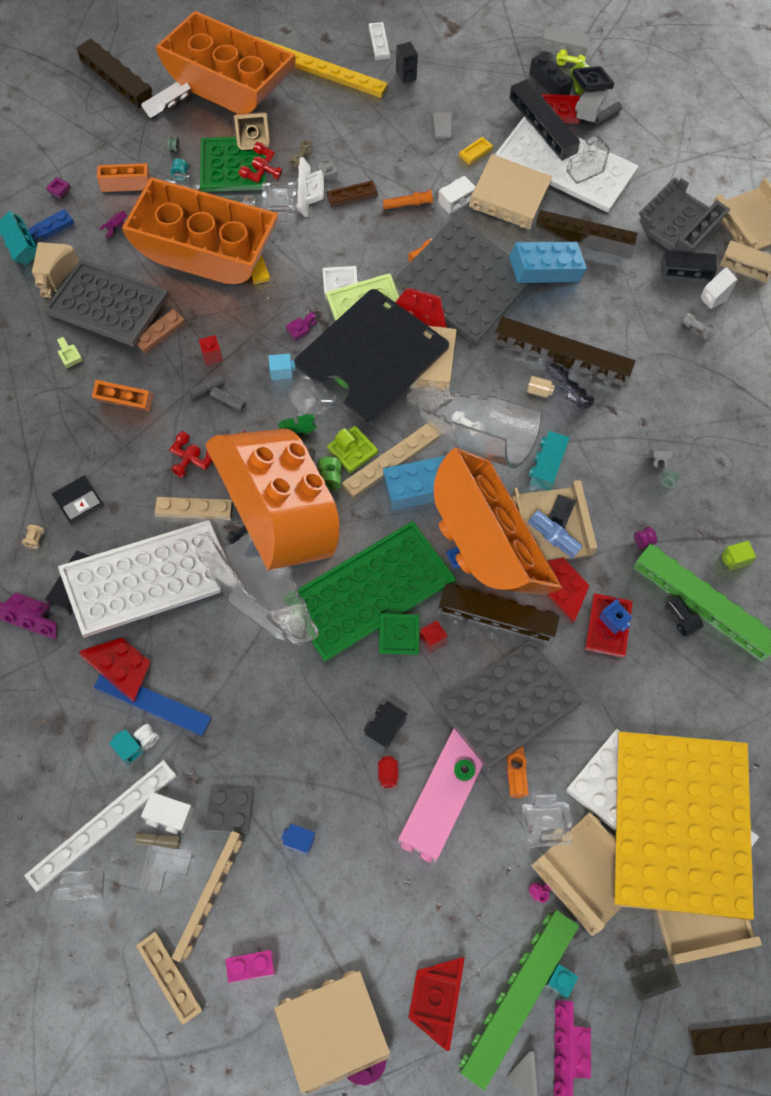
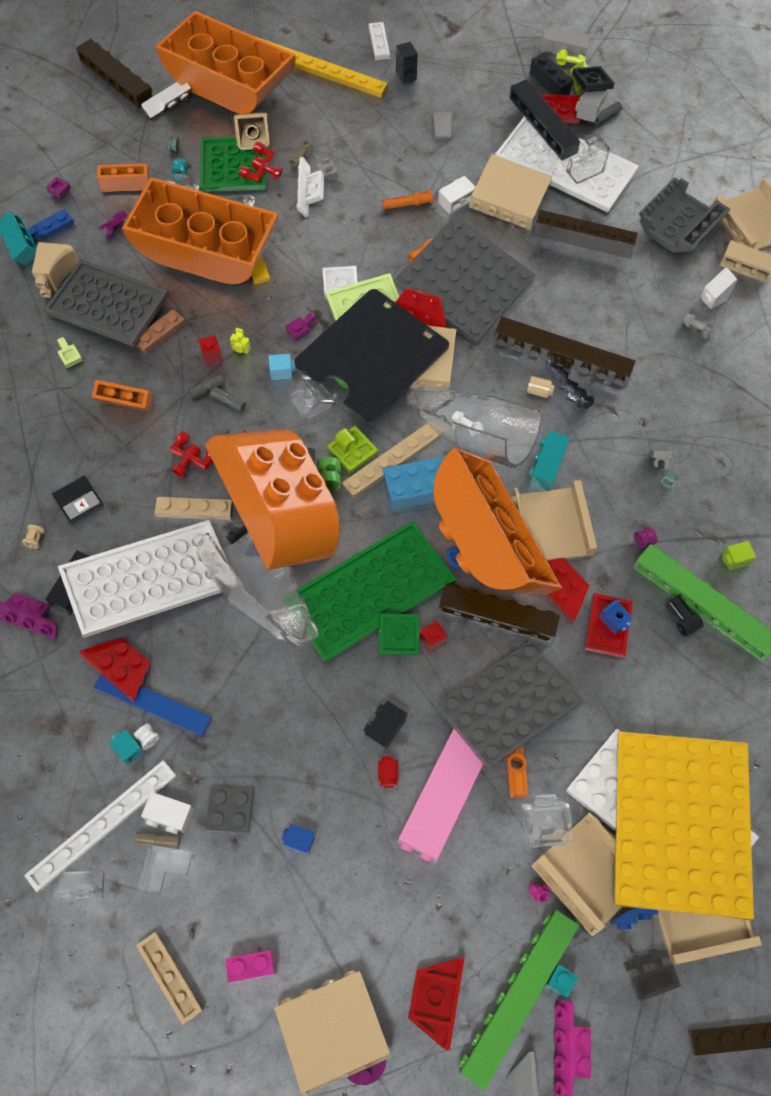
(204, 906): tan plate -> none
(239, 342): none -> neon yellow plate
(280, 199): clear panel -> none
(304, 424): green hinge -> none
(352, 193): reddish brown tile -> none
(464, 776): green plate -> none
(475, 150): yellow tile -> none
(547, 262): dark azure brick -> none
(555, 534): medium blue piece -> none
(562, 510): black slope -> none
(629, 918): none -> blue slope
(689, 265): black brick -> none

